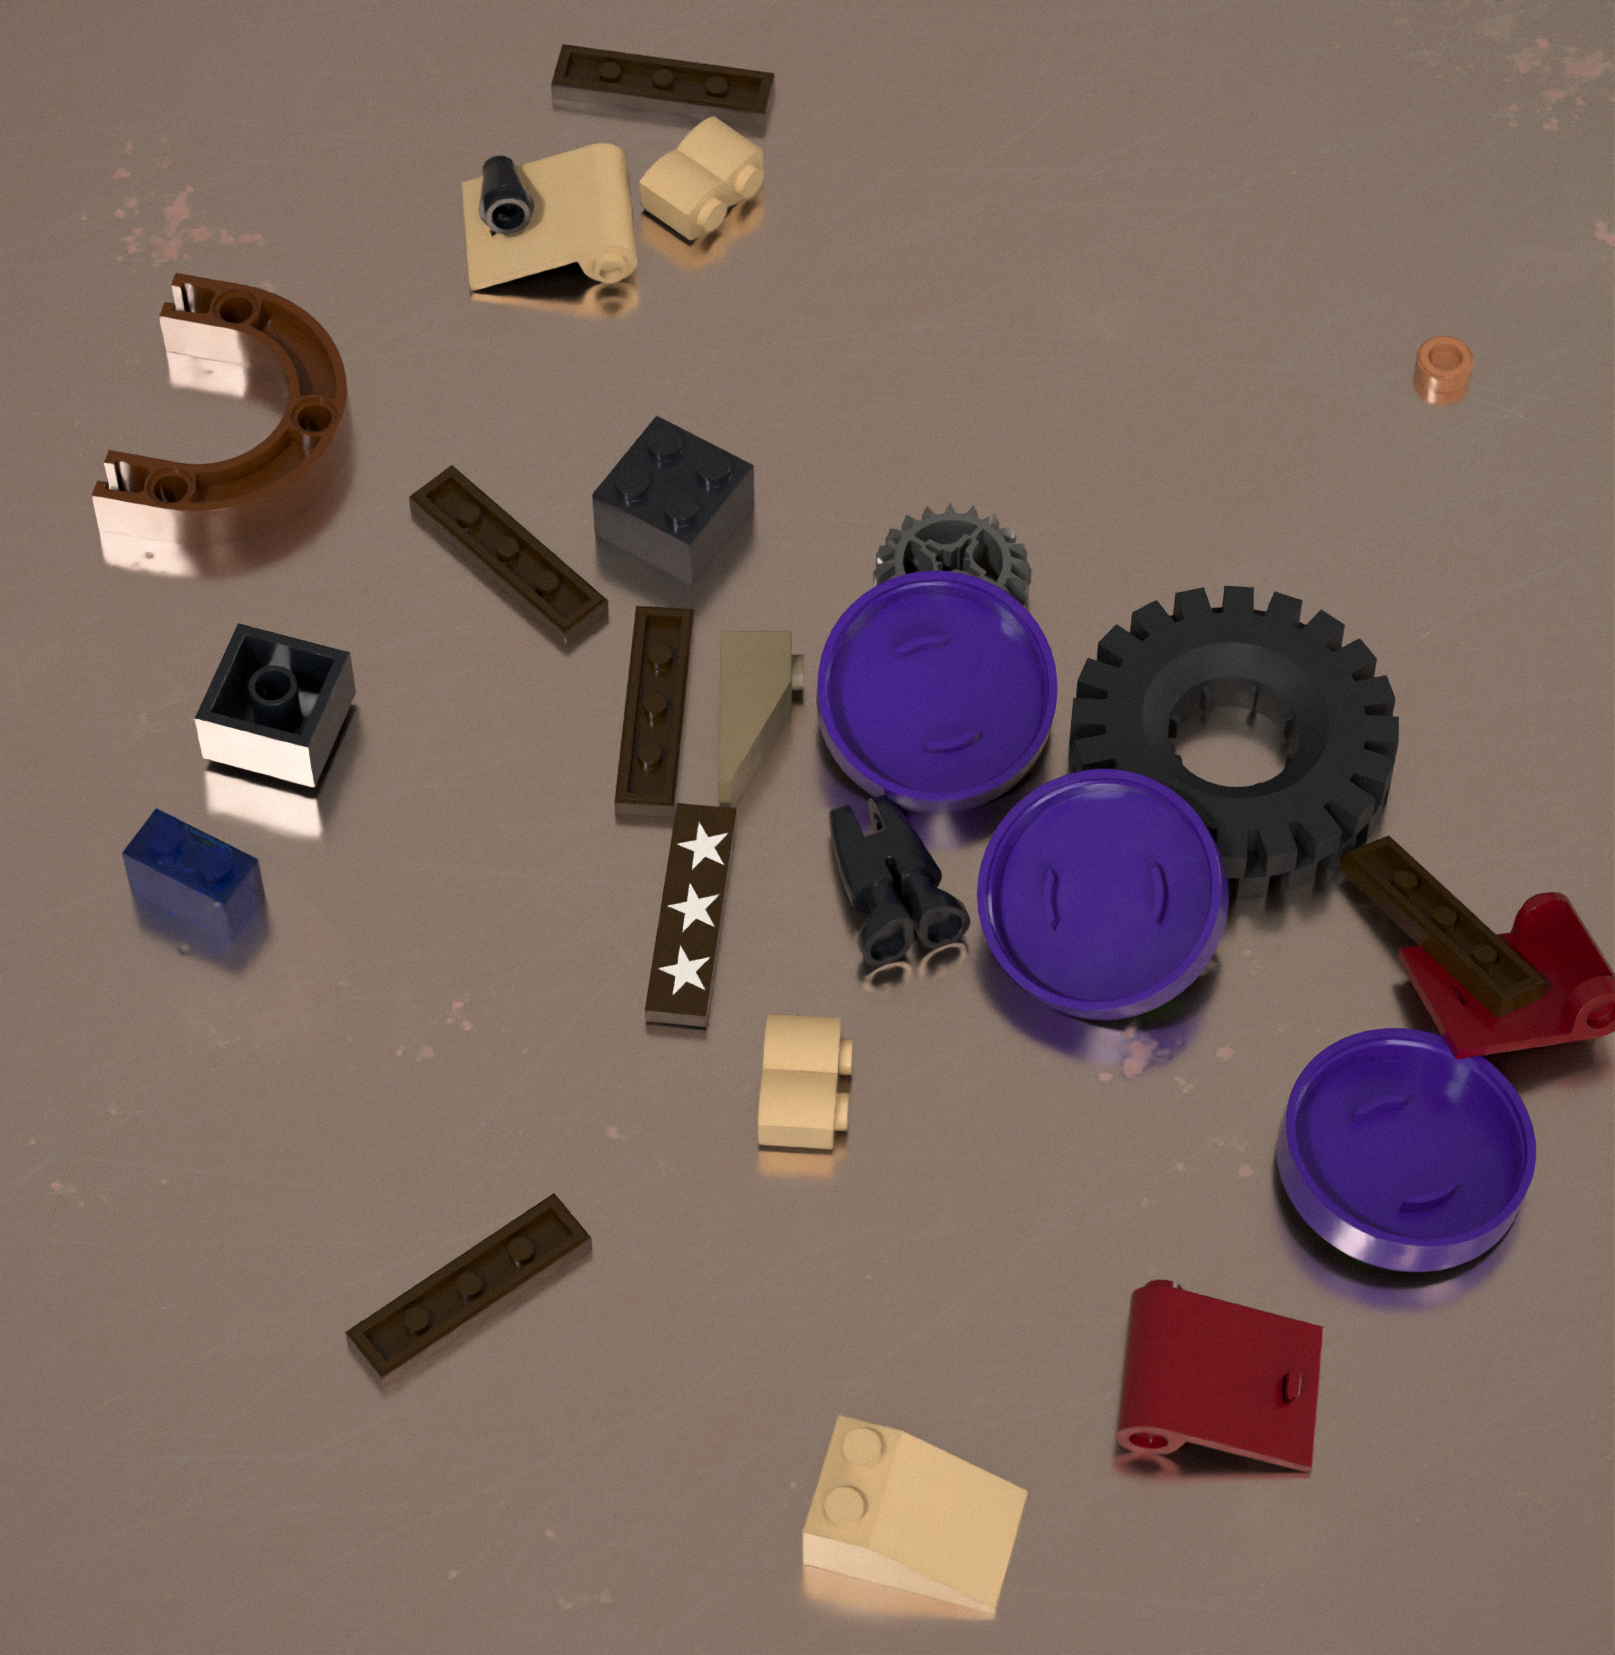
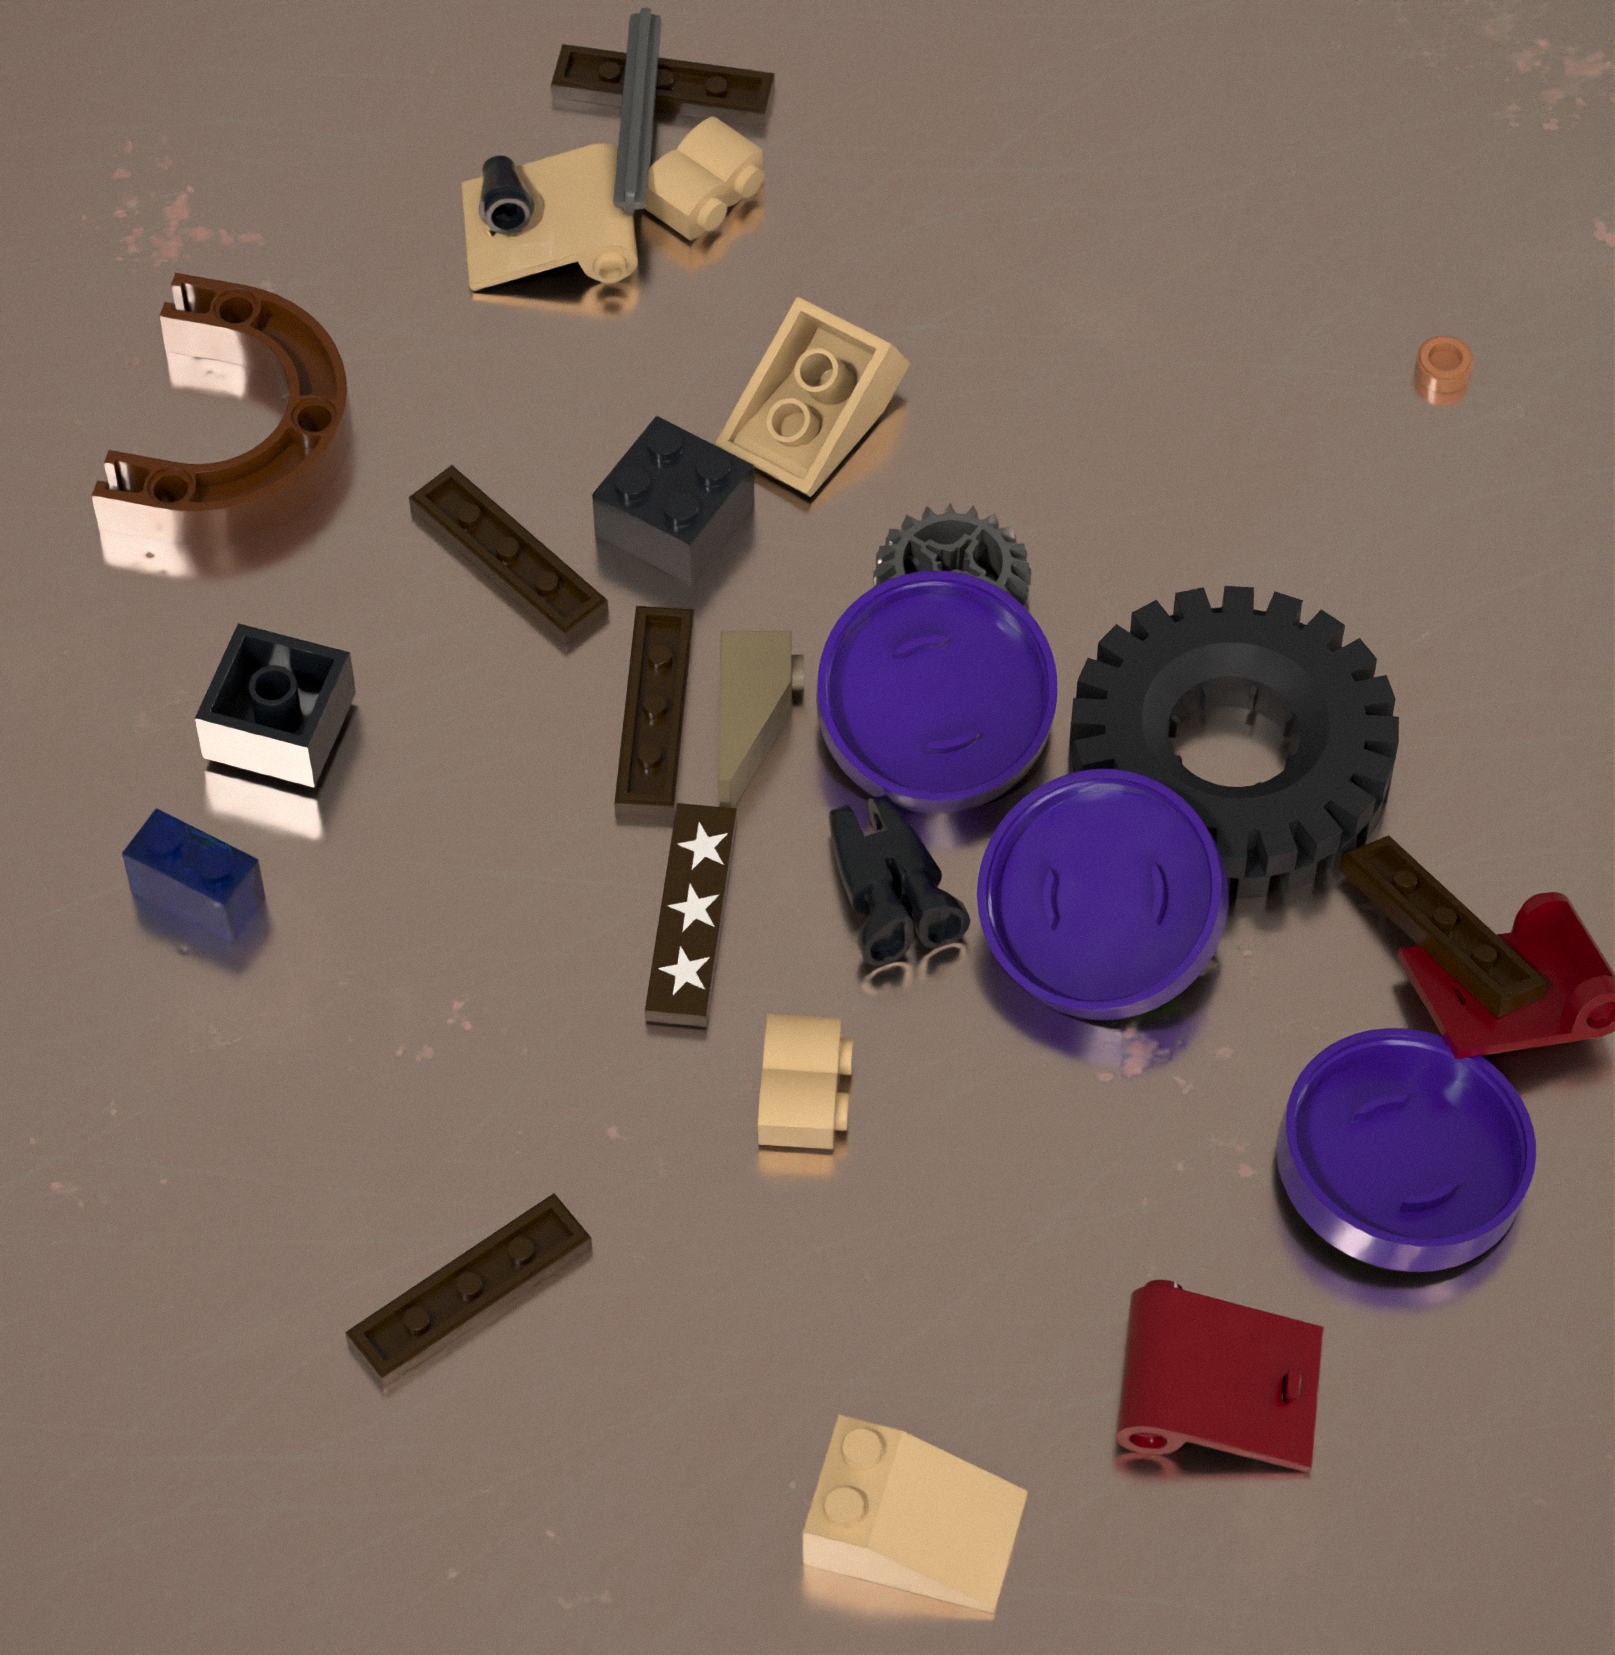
(637, 112): none -> dark grey axle
(812, 397): none -> tan slope

